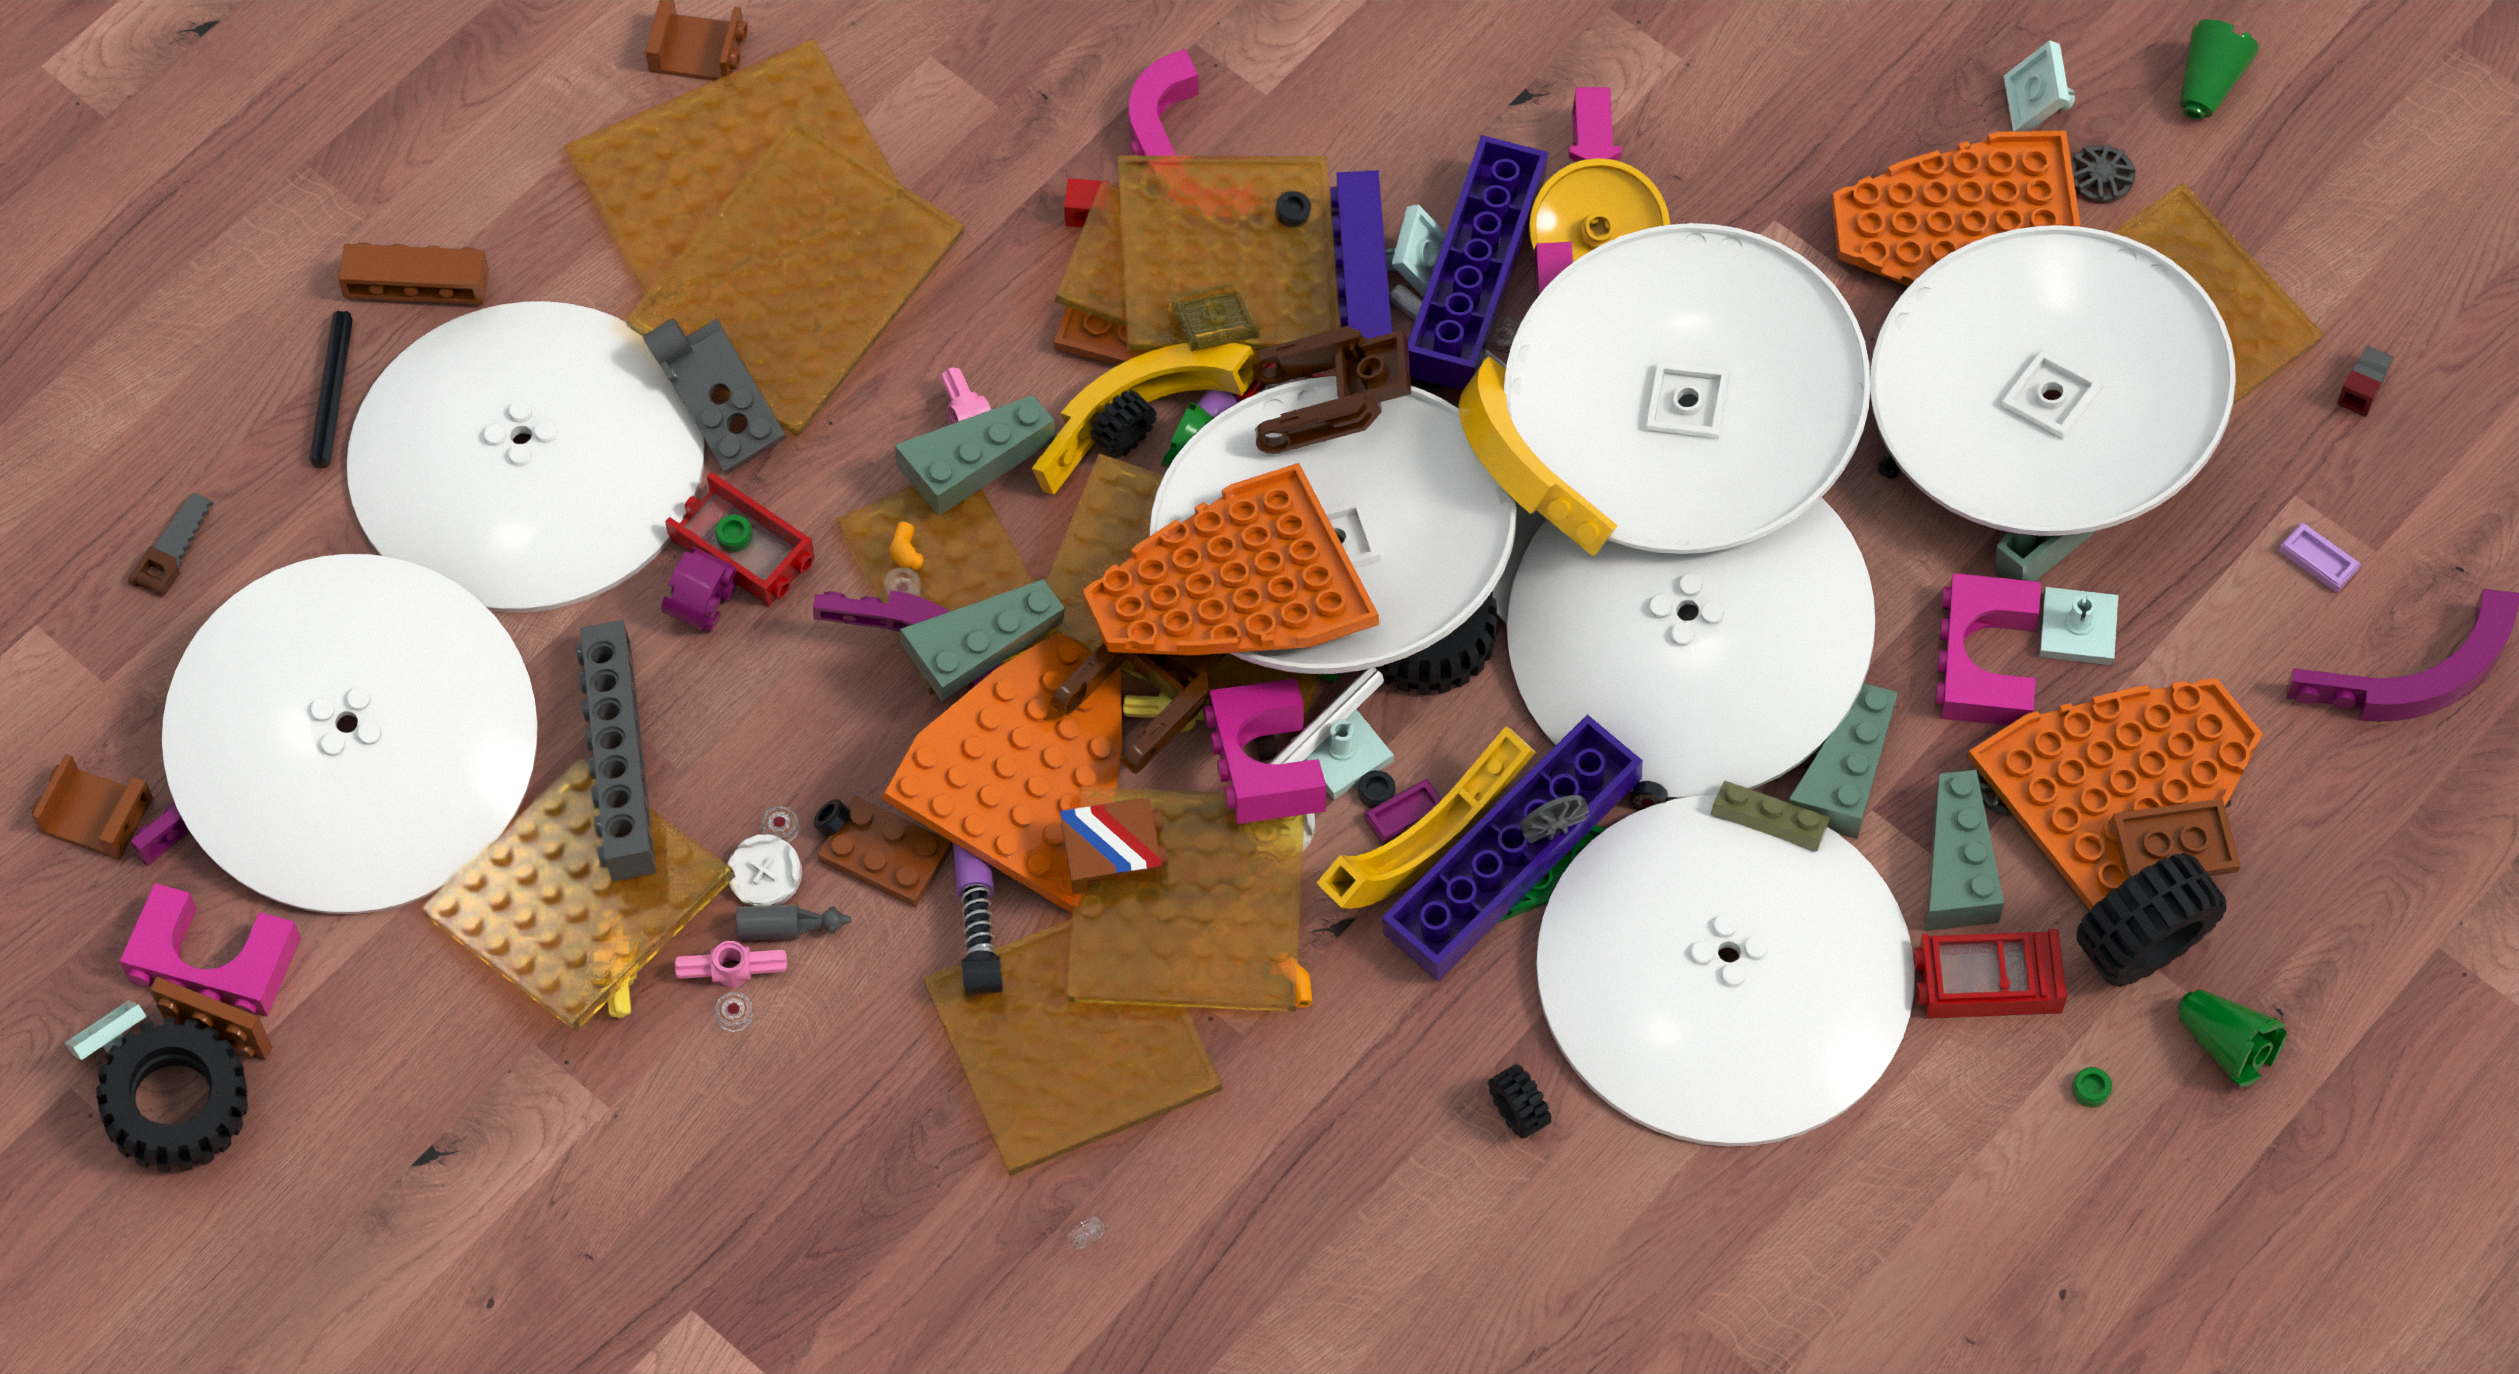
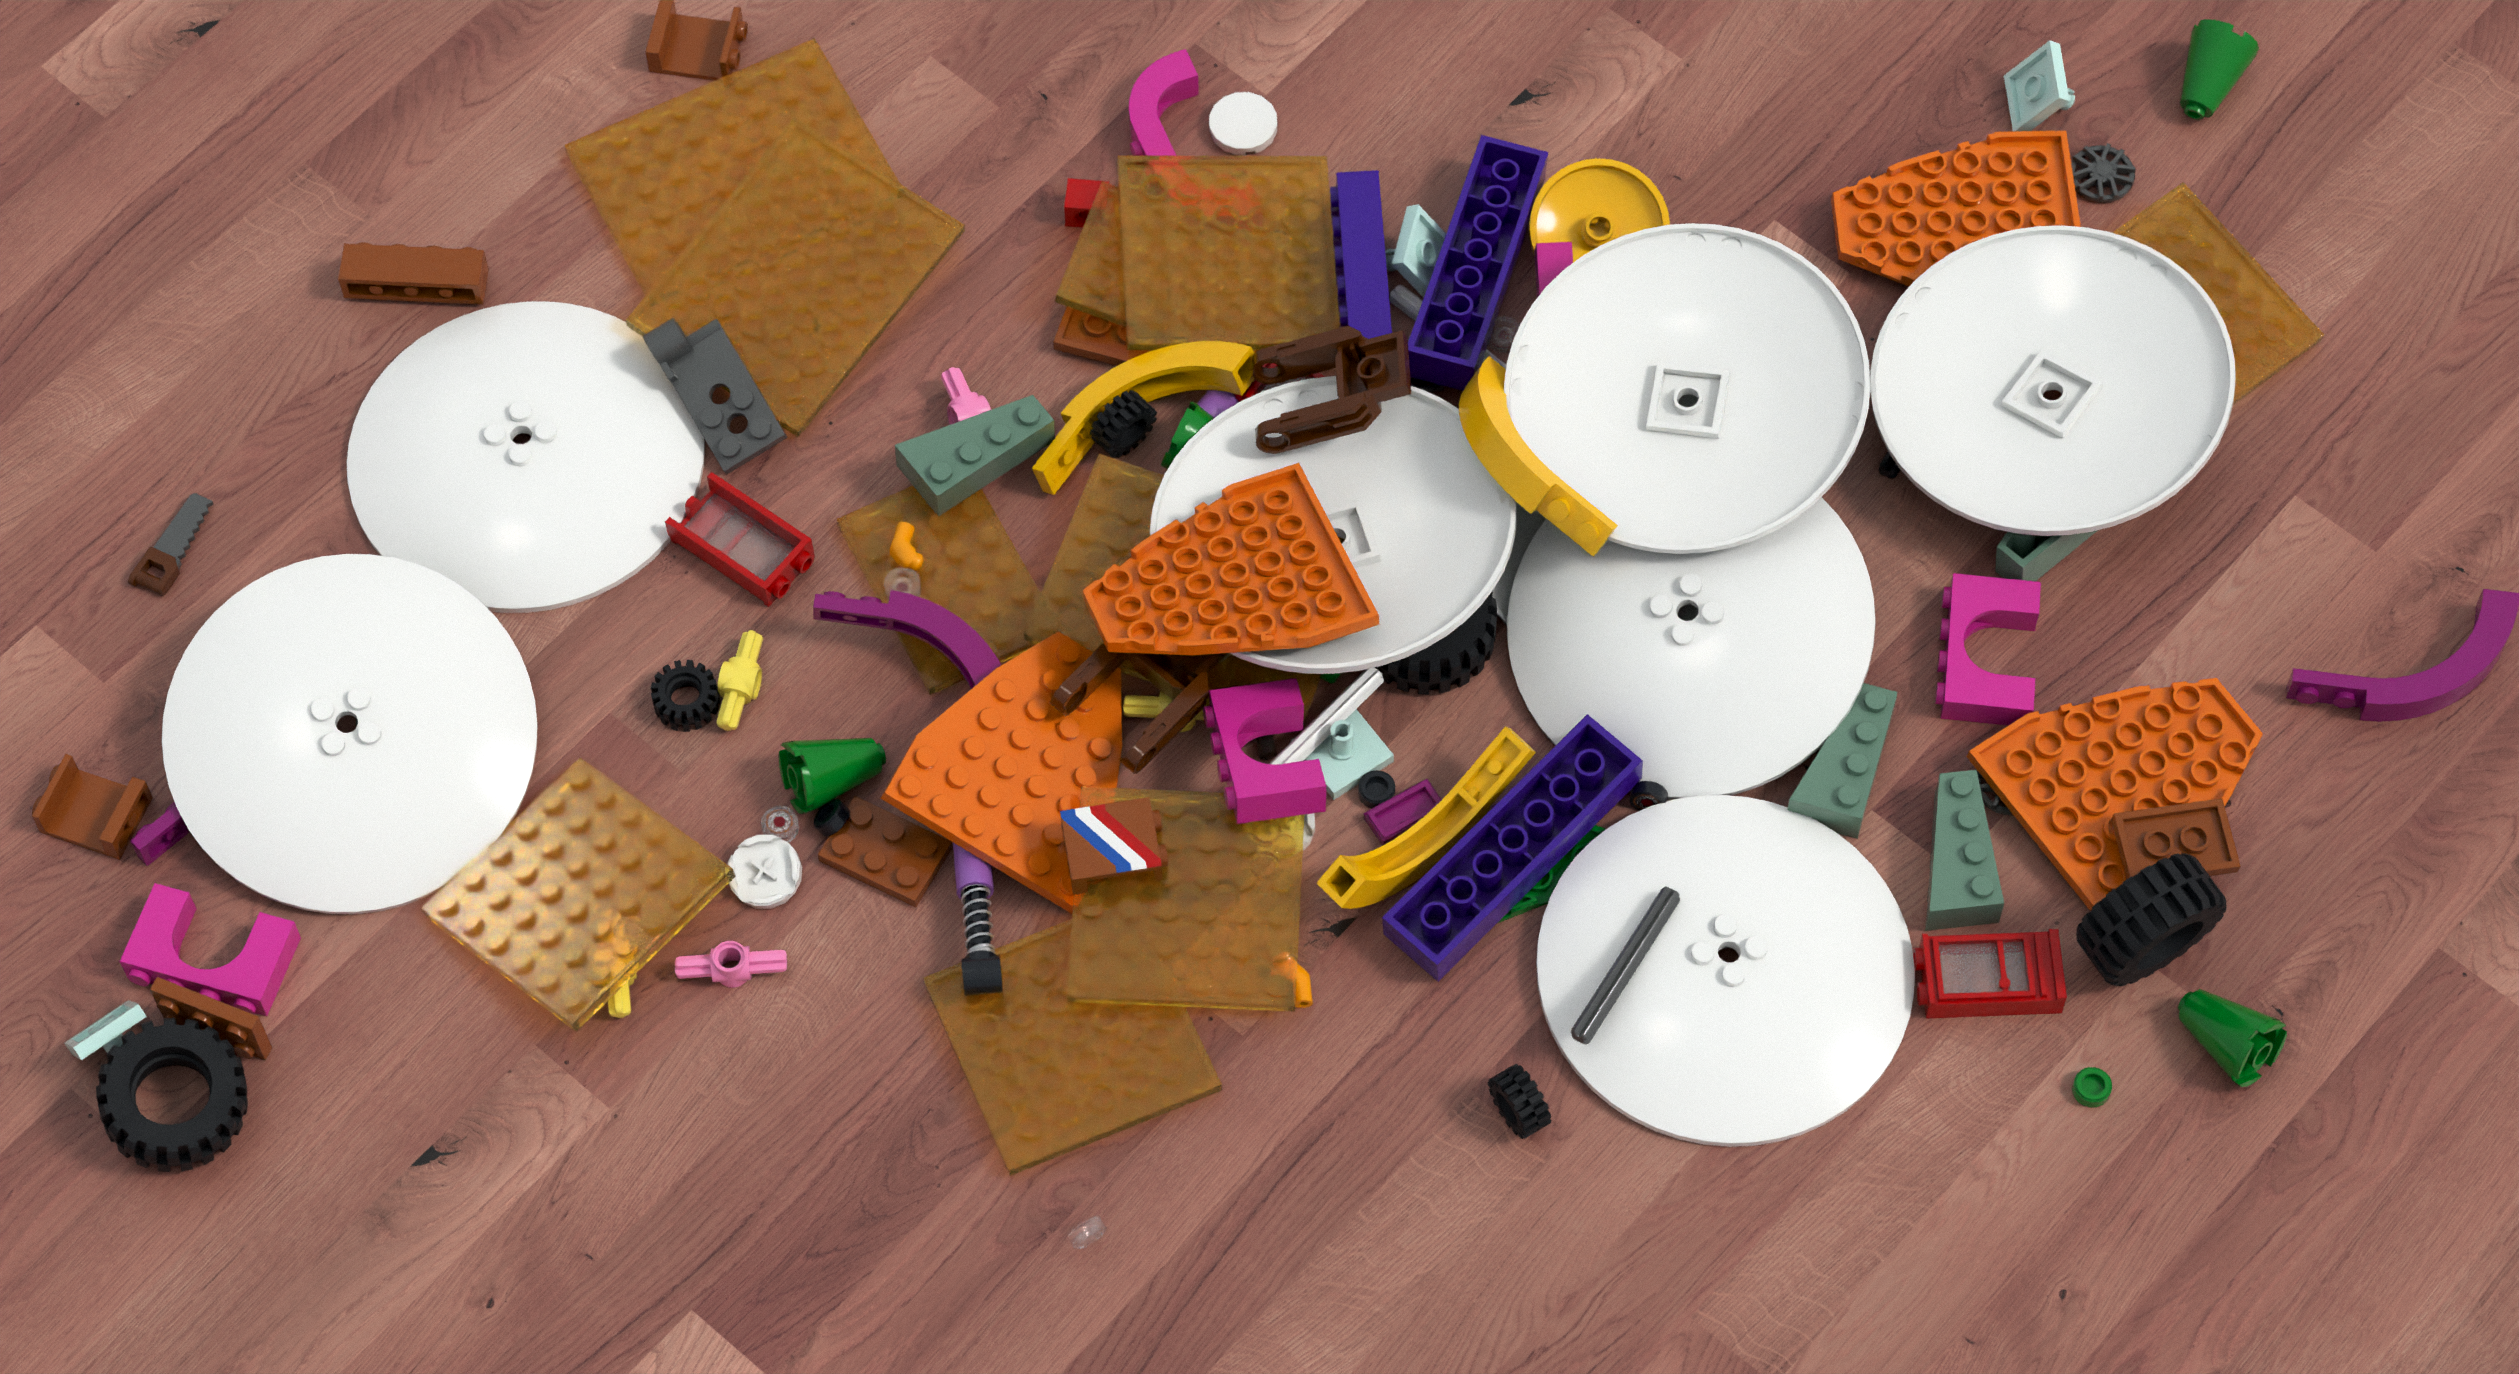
(331, 389): black axle -> none
(617, 751): dark grey brick -> none
(681, 677): none -> black tyre
(699, 588): magenta brick -> none
(733, 533): green tile -> none
(734, 1011): clear tile -> none
(739, 680): none -> light yellow axle
(784, 922): dark grey wheel -> none
(827, 768): none -> green cone
(977, 637): sand green wedge -> none
(1215, 316): clear yellow tile -> none
(1243, 123): none -> white tile
(1292, 209): black tile -> none
(1554, 817): dark grey wheel -> none
(1592, 125): dark pink piece -> none
(1625, 965): none -> dark grey axle
(1770, 815): olive plate -> none
(2078, 626): light aqua tile -> none
(2319, 557): lavender tile -> none
(2365, 380): leg -> none

